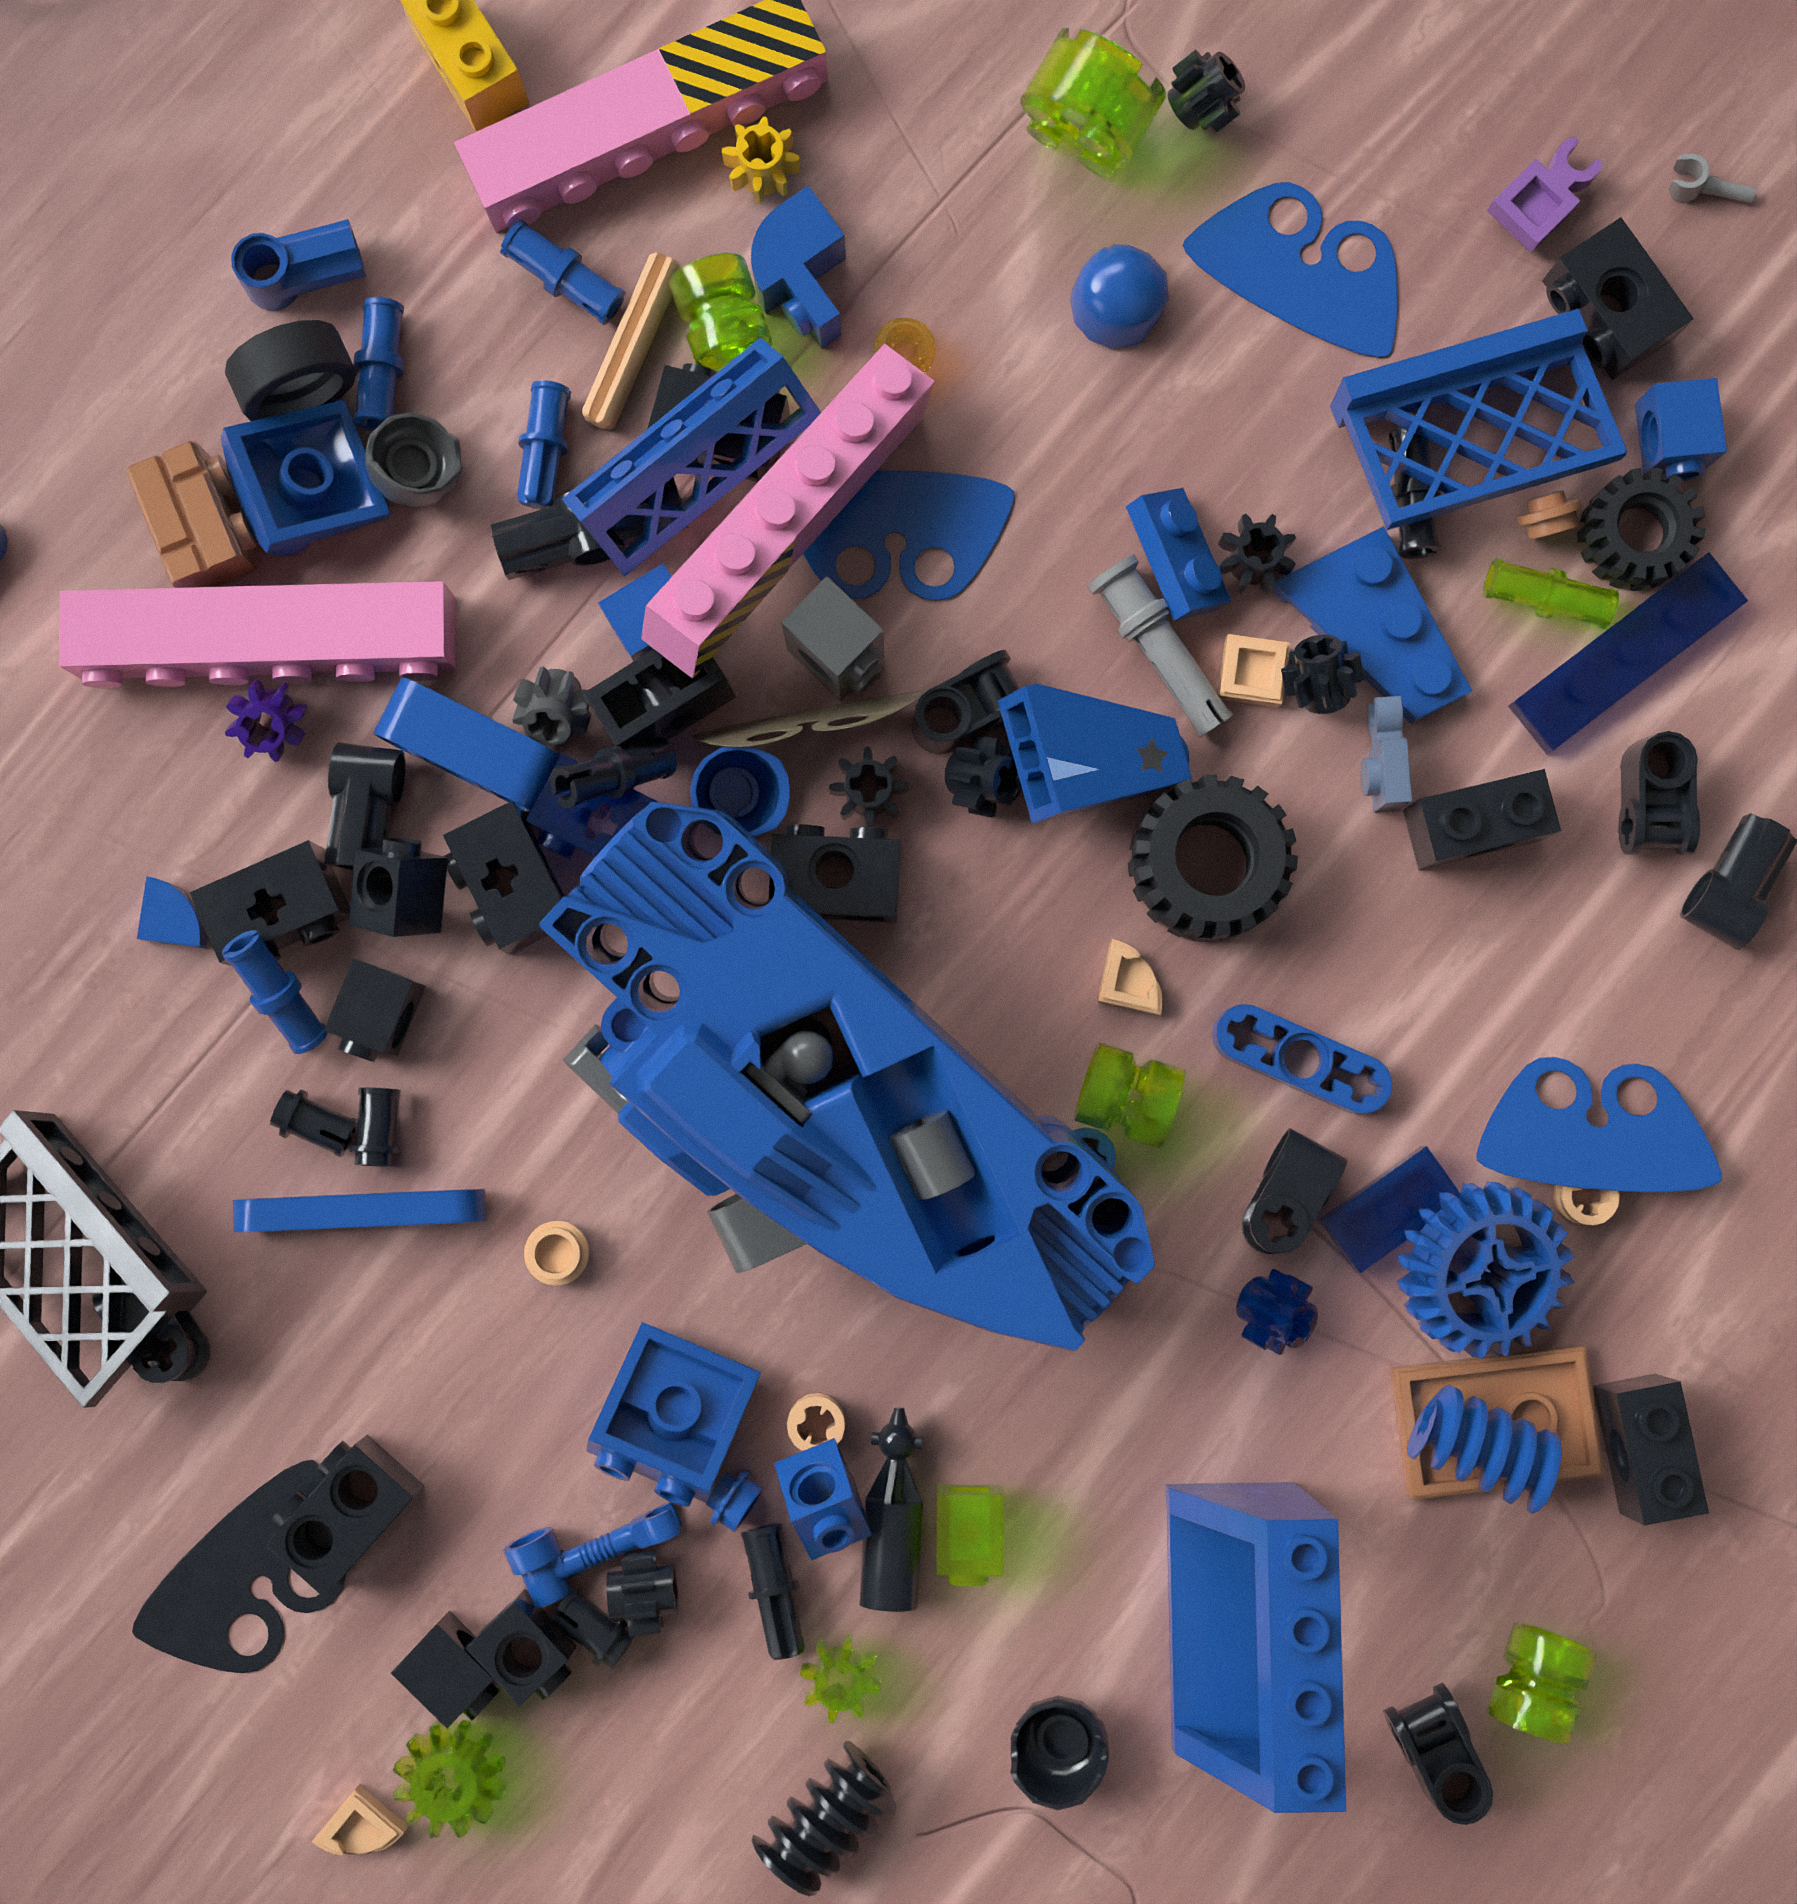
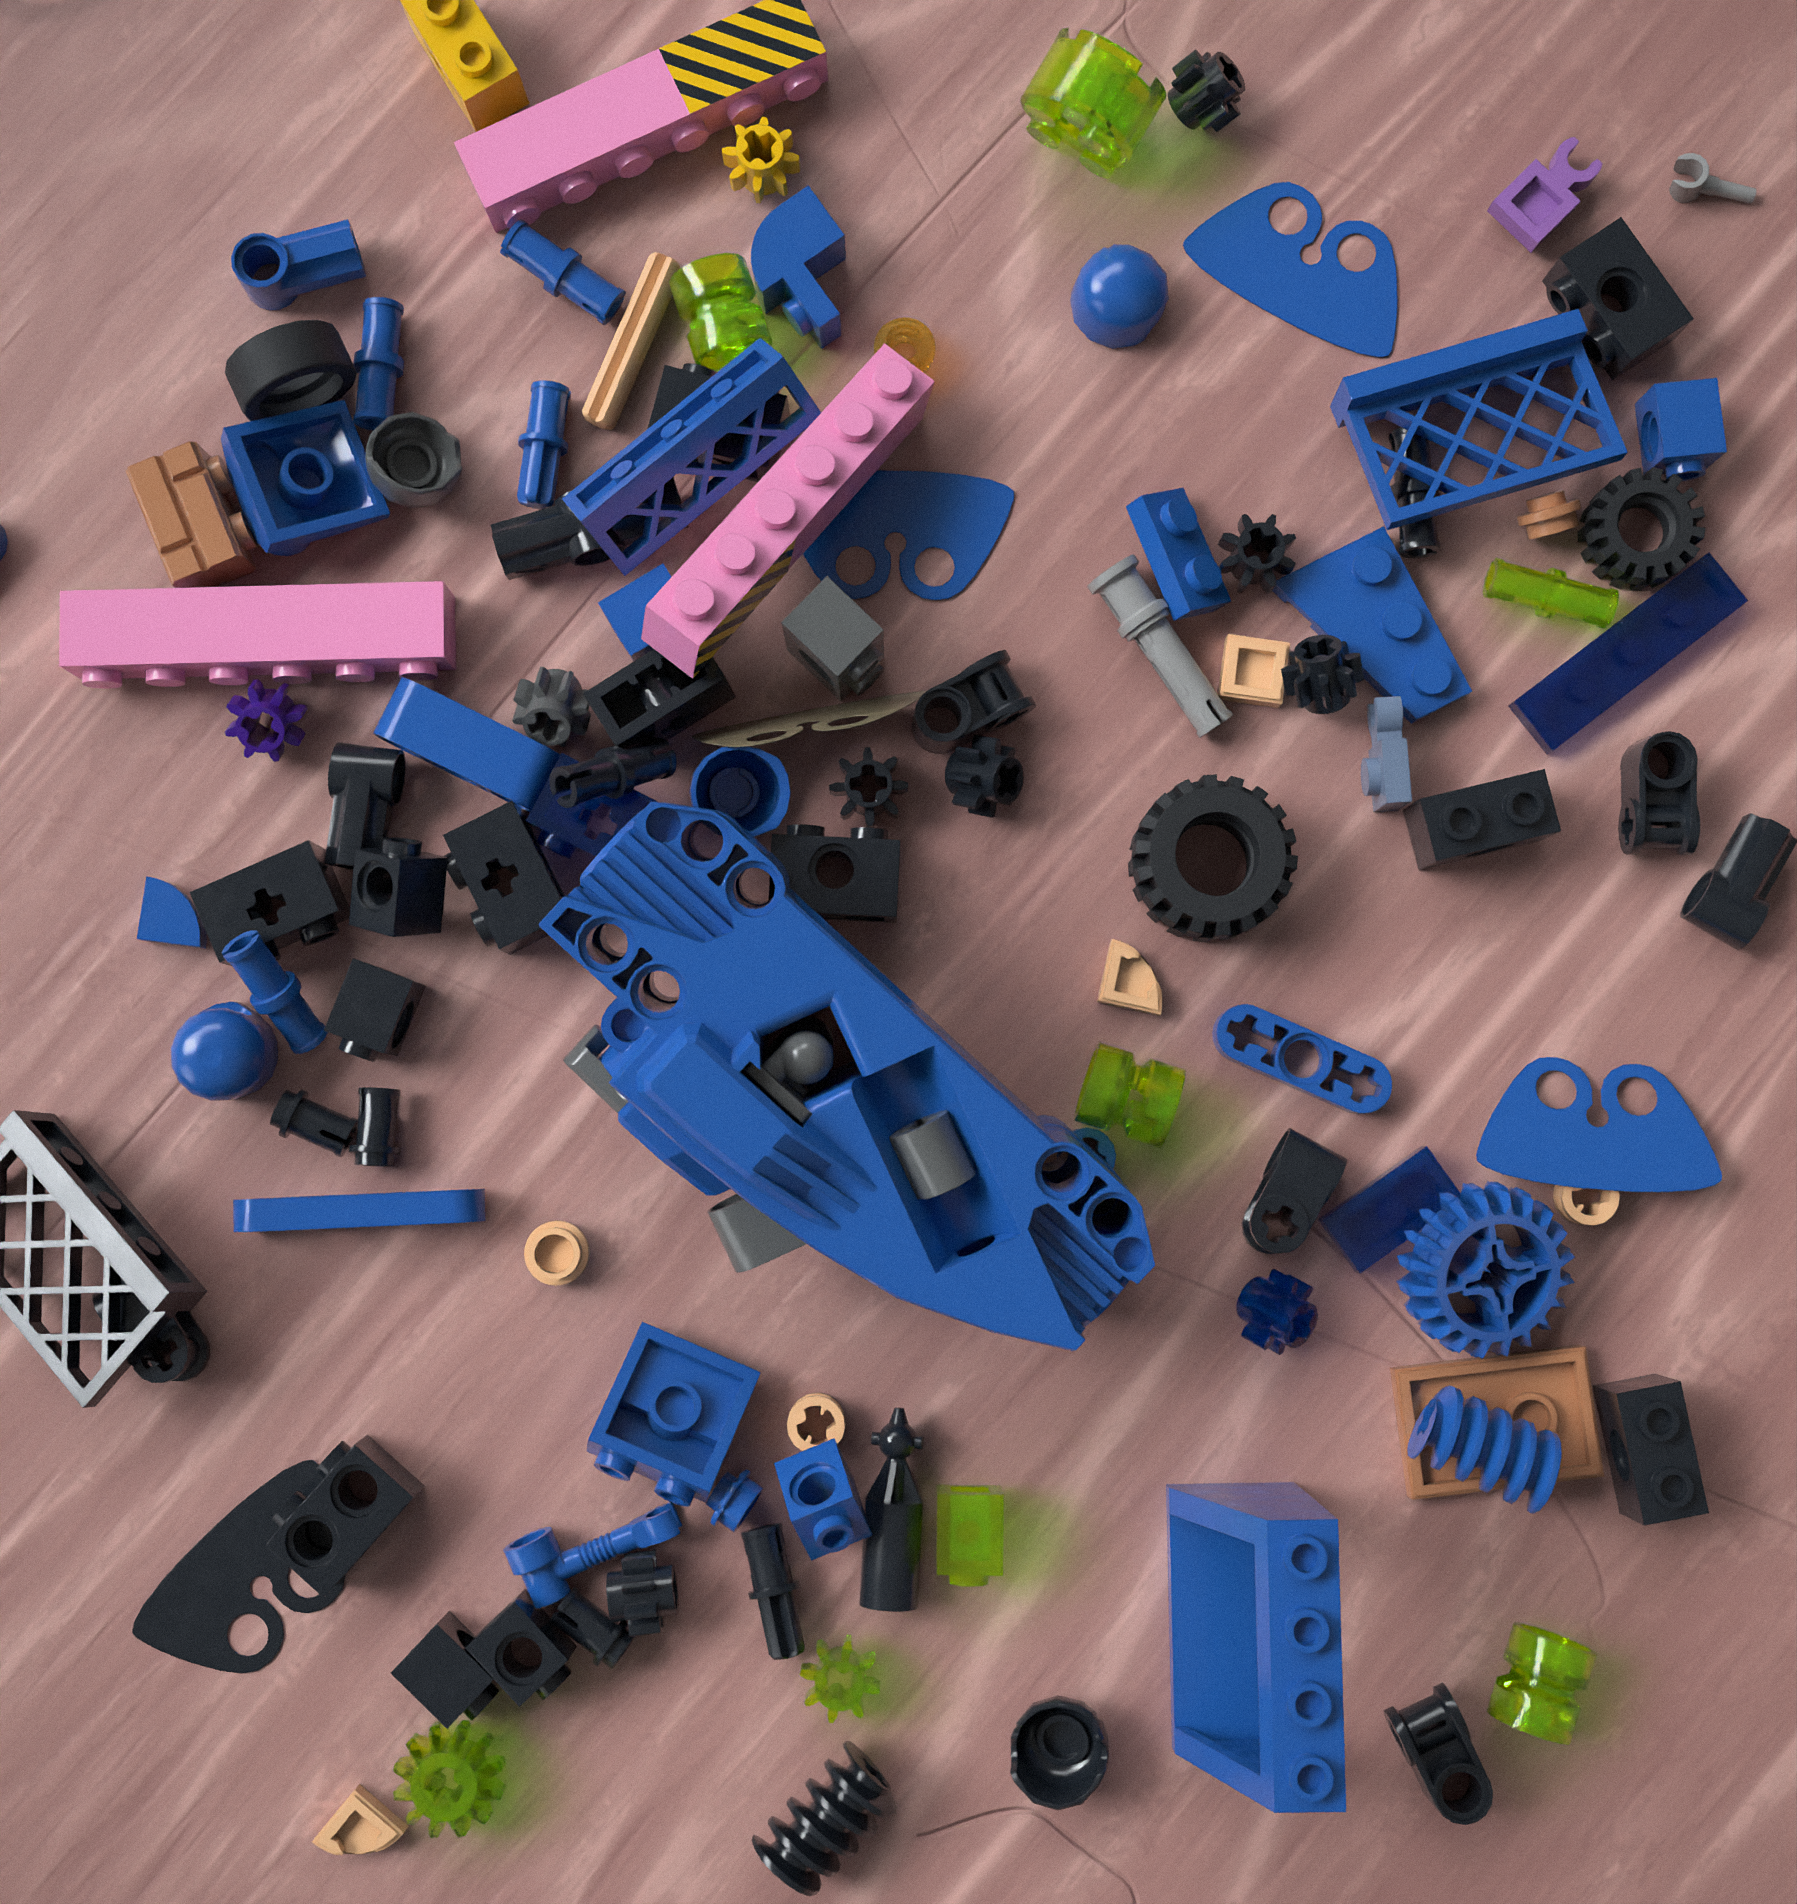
(224, 1052): none -> blue helmet
(1088, 751): blue slope -> none

